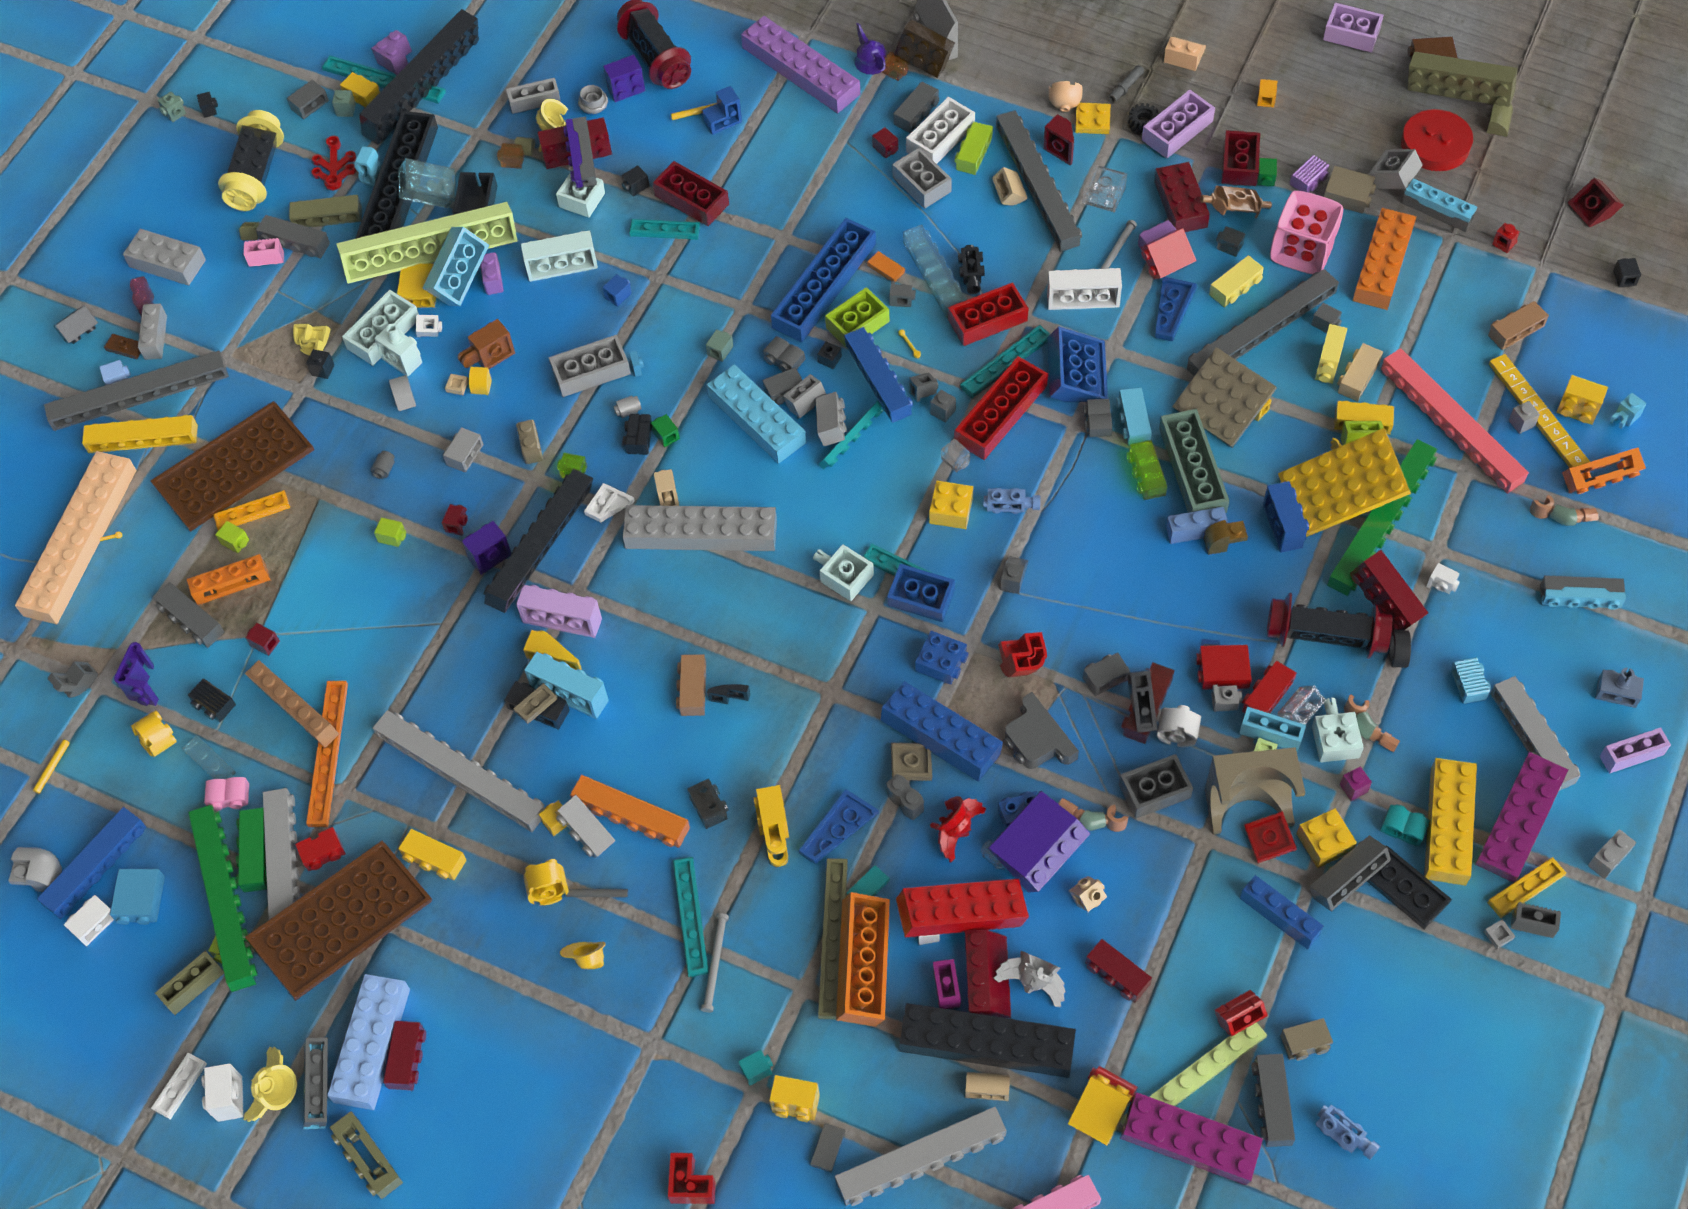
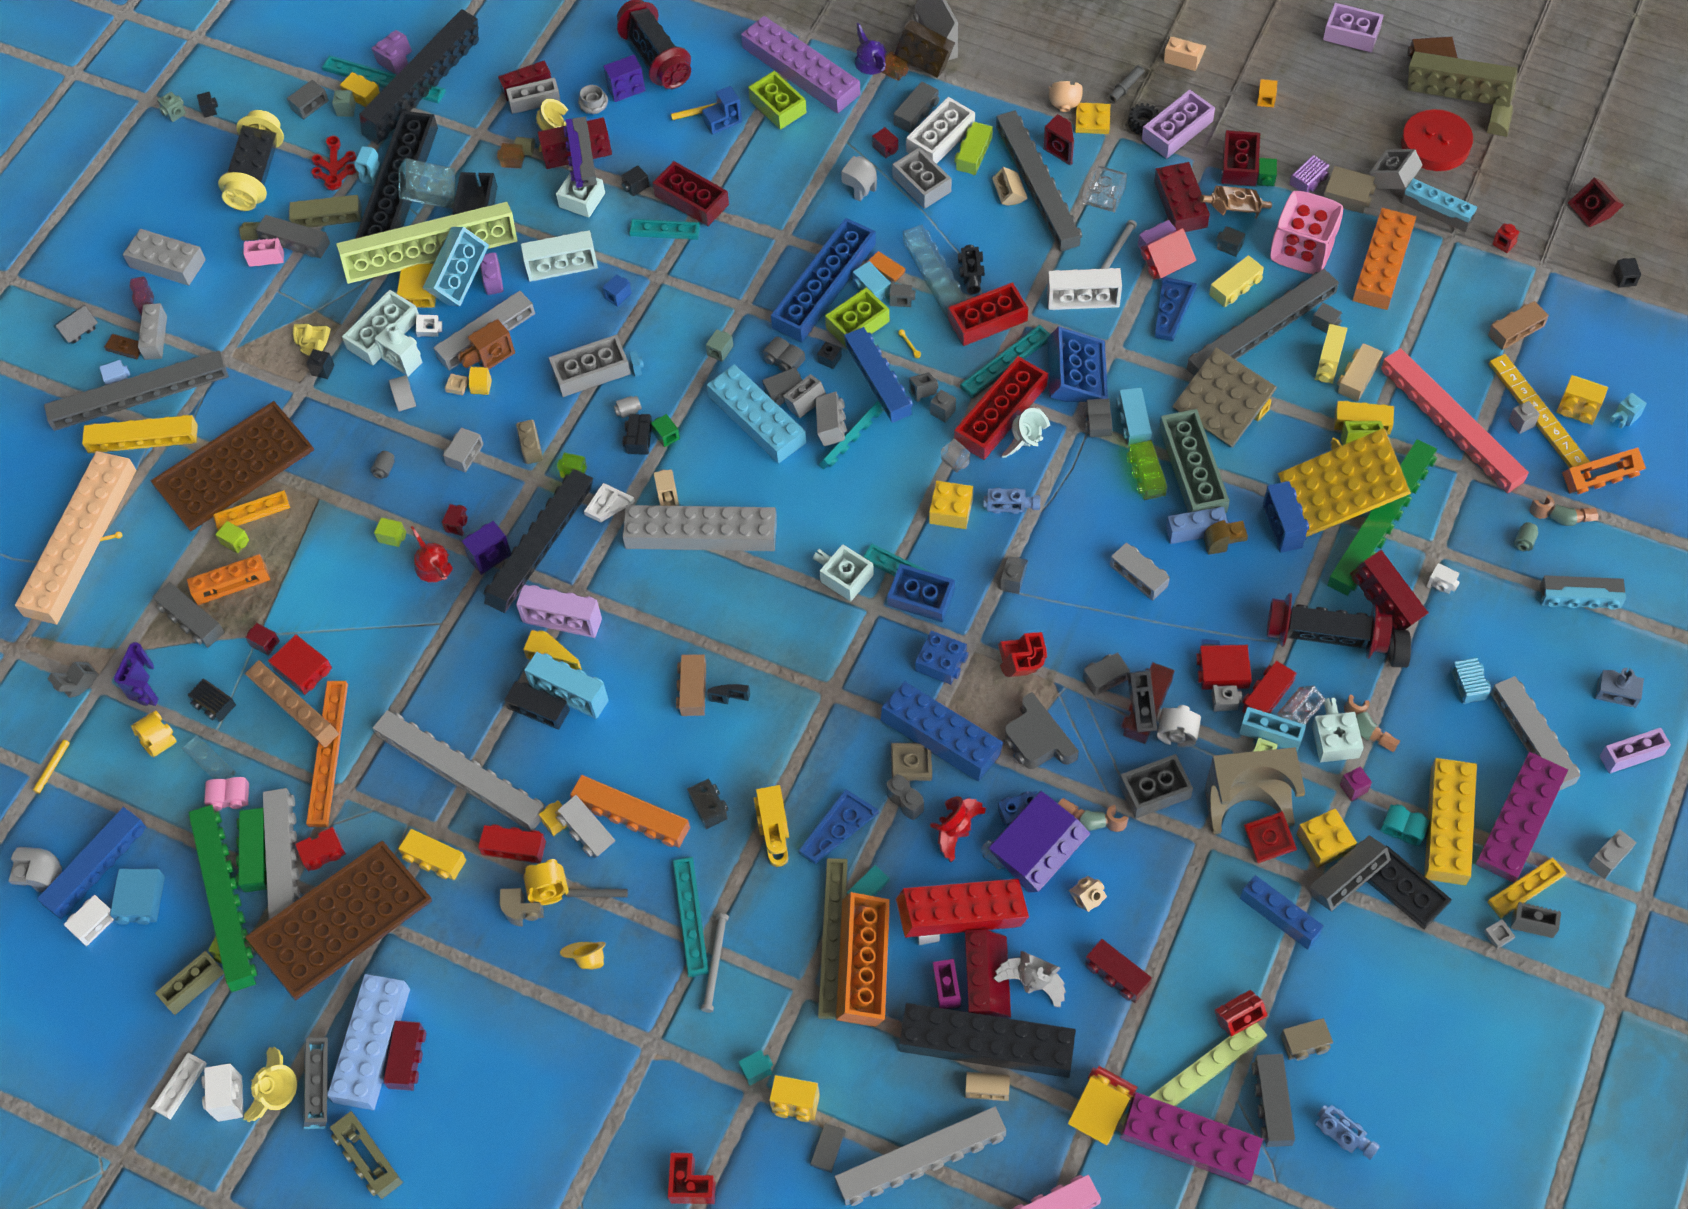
(300, 664): none -> red brick
(431, 561): none -> red helmet
(509, 312): none -> light grey brick
(512, 843): none -> red brick
(516, 910): none -> dark tan brick
(526, 75): none -> dark red brick
(535, 703): dark tan plate -> none
(777, 100): none -> lime brick
(860, 175): none -> light grey brick
(873, 279): none -> medium azure brick
(1027, 429): none -> light aqua helmet
(1139, 571): none -> light grey brick
(1526, 536): none -> sand green brick

